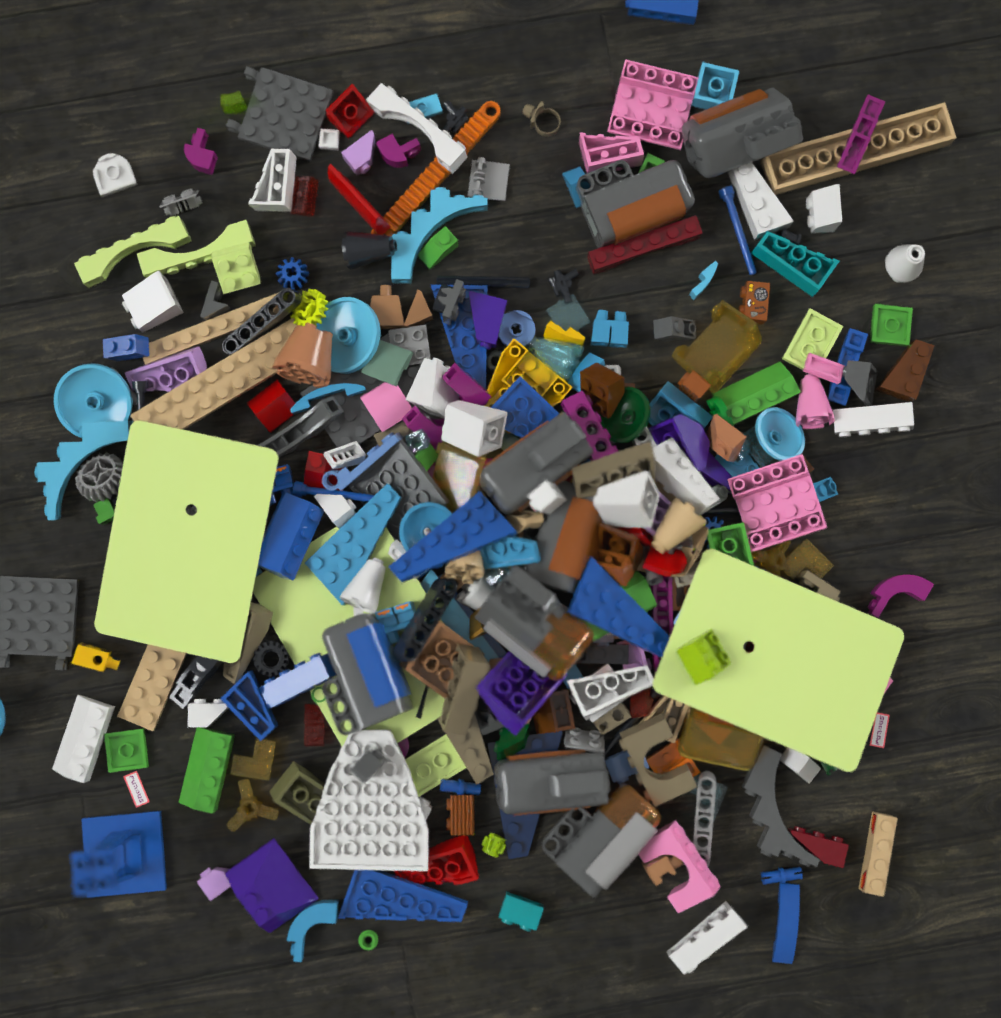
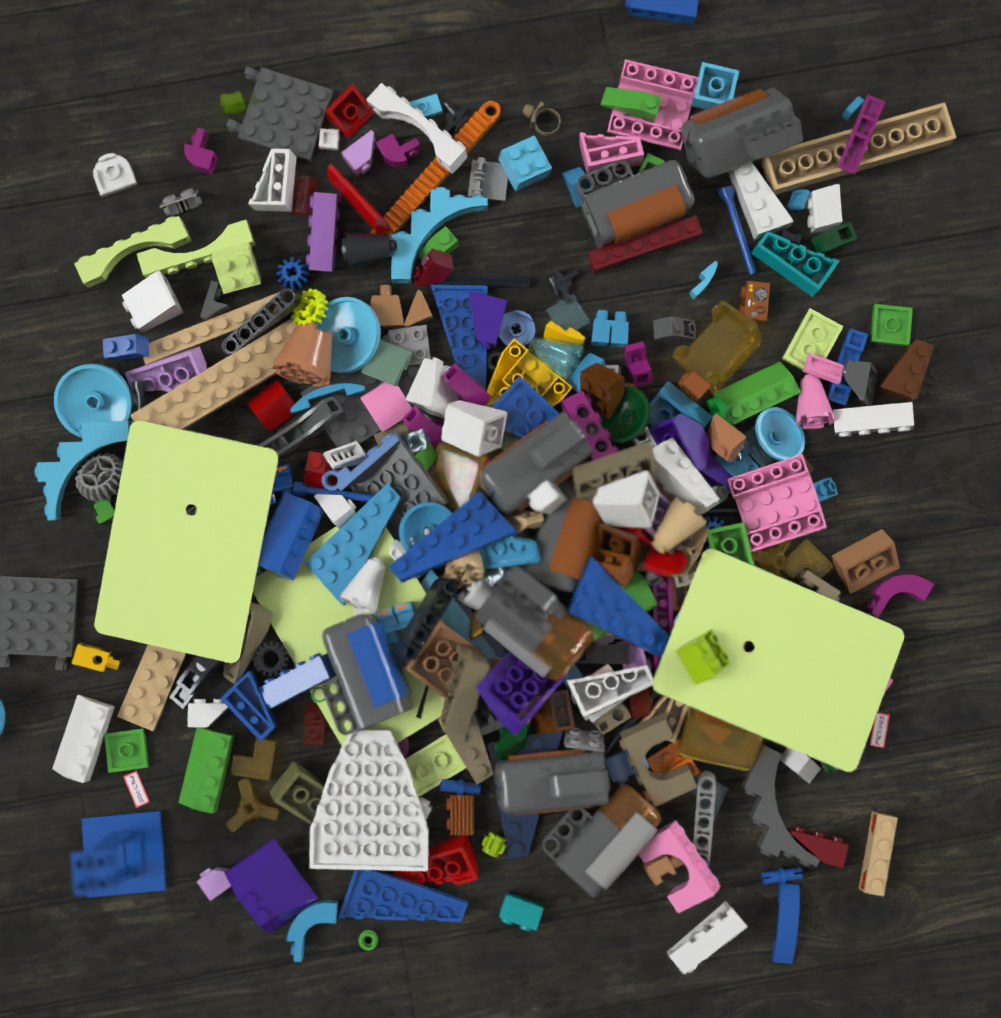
(323, 231): none -> medium lavender wedge
(368, 765): dark grey slope -> none
(433, 268): none -> dark red slope
(448, 301): dark grey piece -> none
(525, 163): none -> medium azure brick
(632, 102): none -> bright green slope
(637, 364): none -> magenta brick
(798, 199): none -> dark azure tile
(834, 239): none -> dark green slope
(852, 107): none -> dark azure tile
(866, 561): none -> medium nougat slope
(905, 262): white cone -> none

